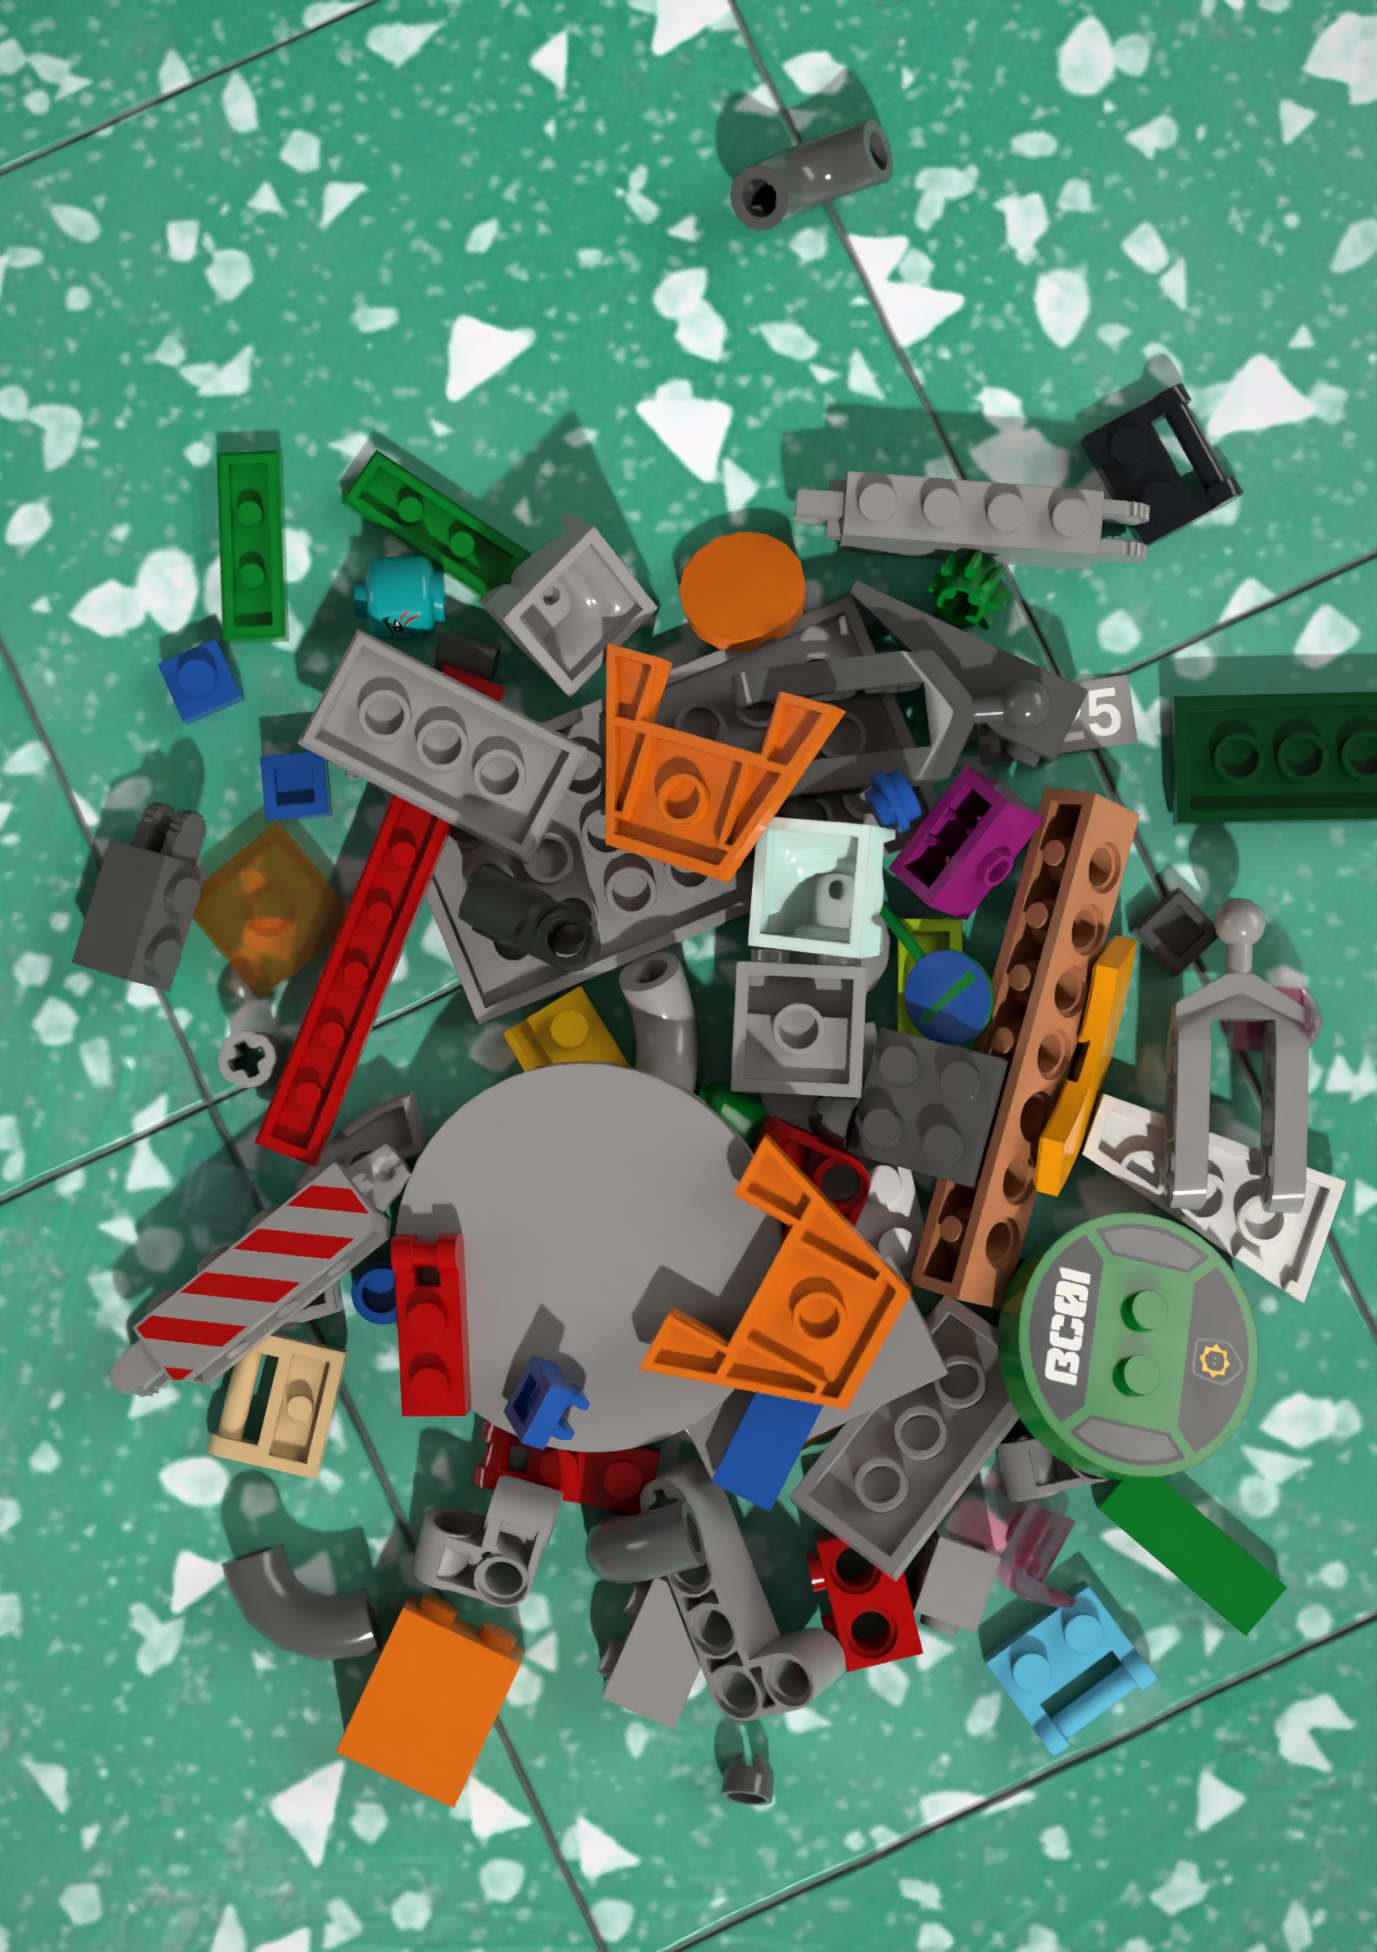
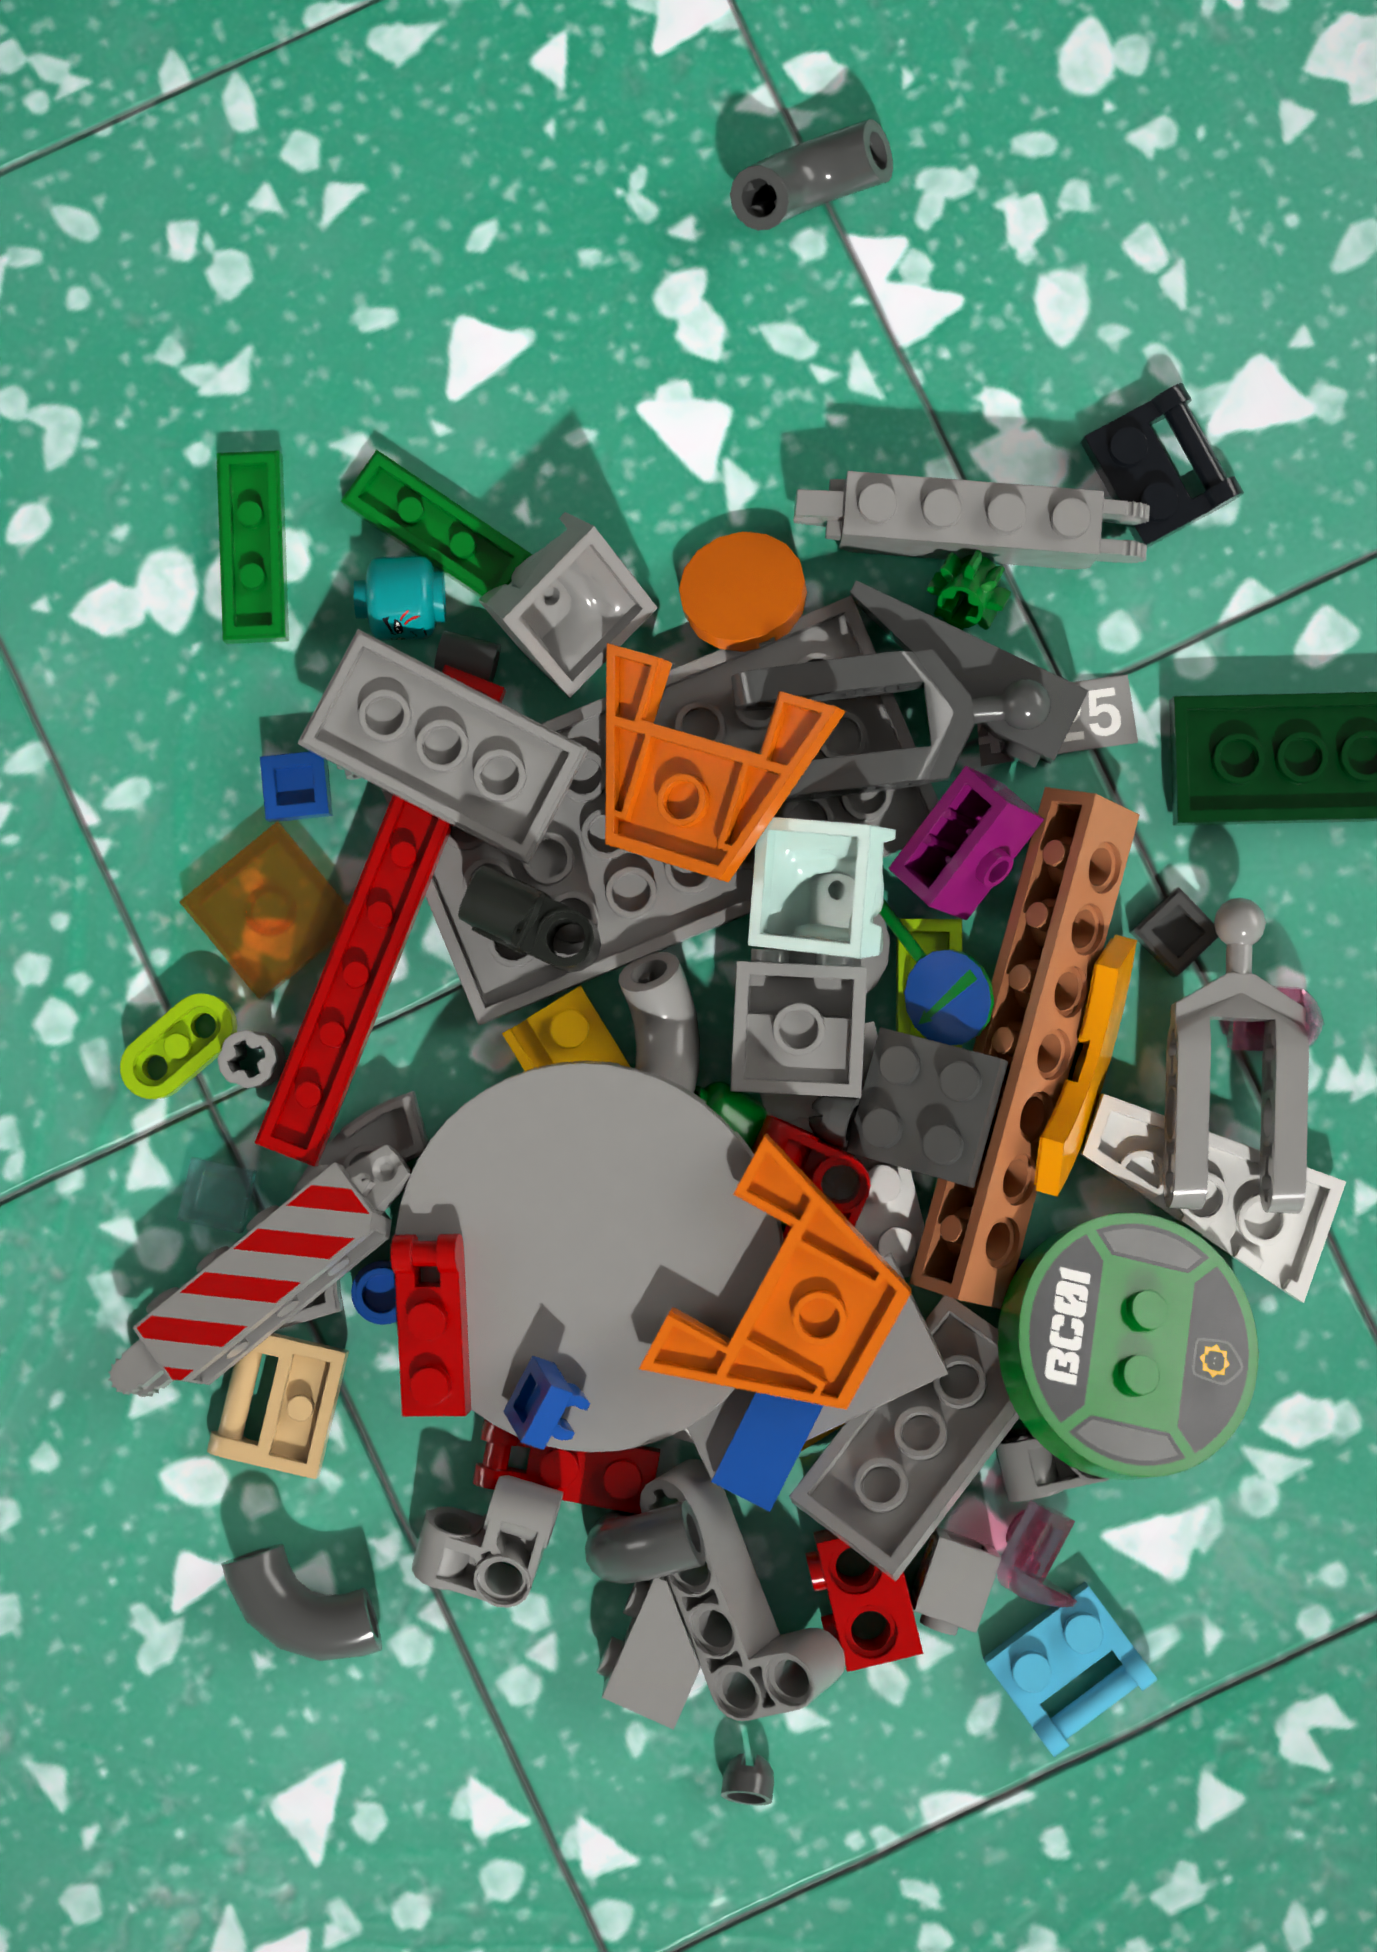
(145, 899): dark grey hinge -> none
(179, 1044): none -> lime plate
(201, 681): blue plate -> none
(432, 1698): orange brick -> none
(892, 800): blue plate -> none
(1193, 1549): green tile -> none

